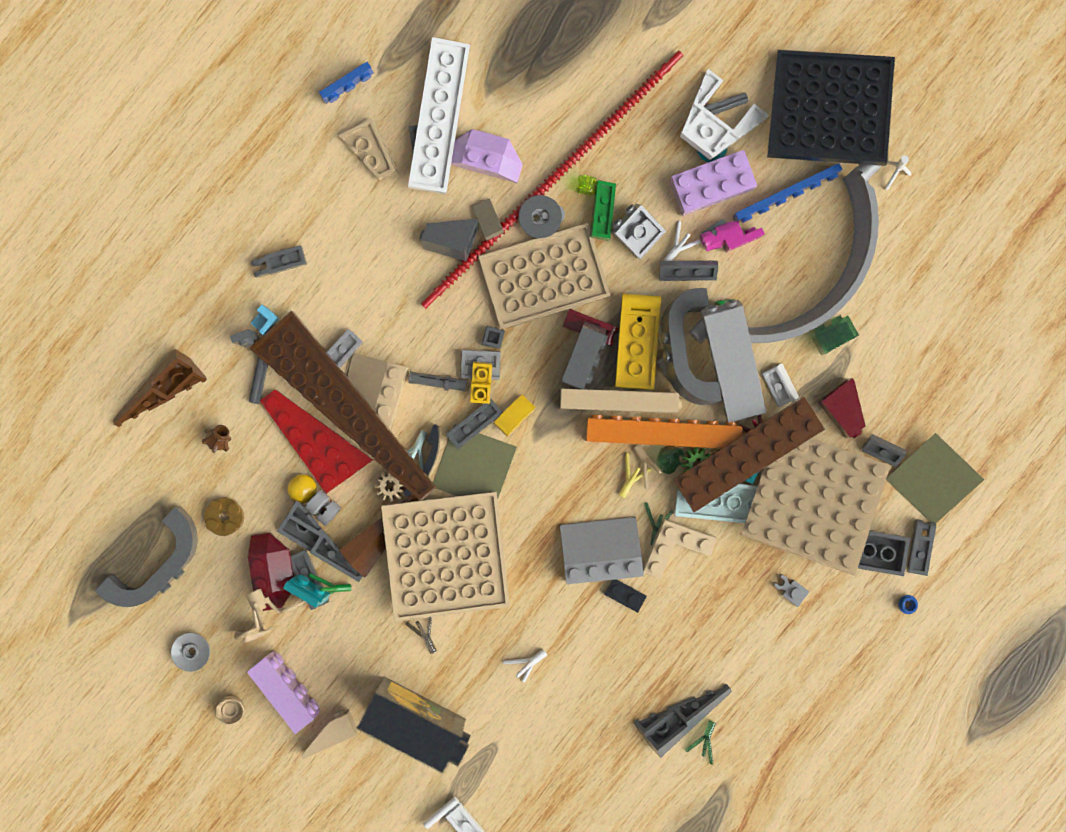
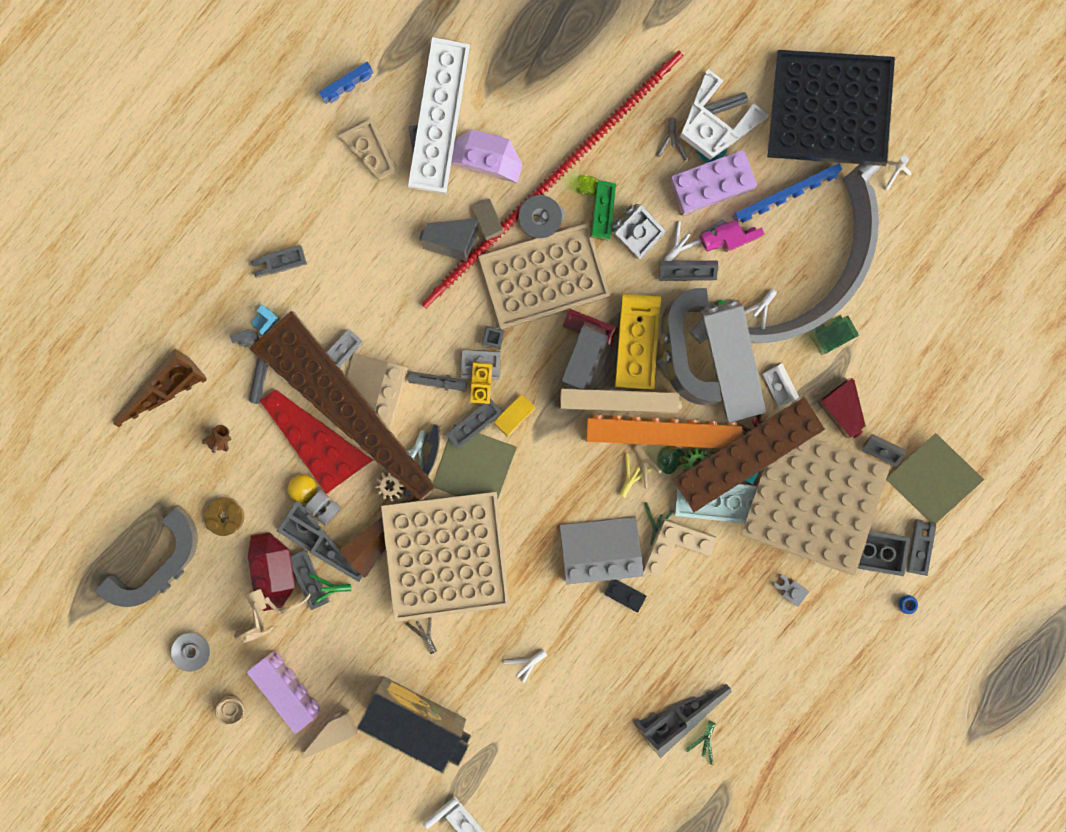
(306, 590): teal plate -> none
(672, 135): none -> flat silver plant
(762, 305): none -> white plant

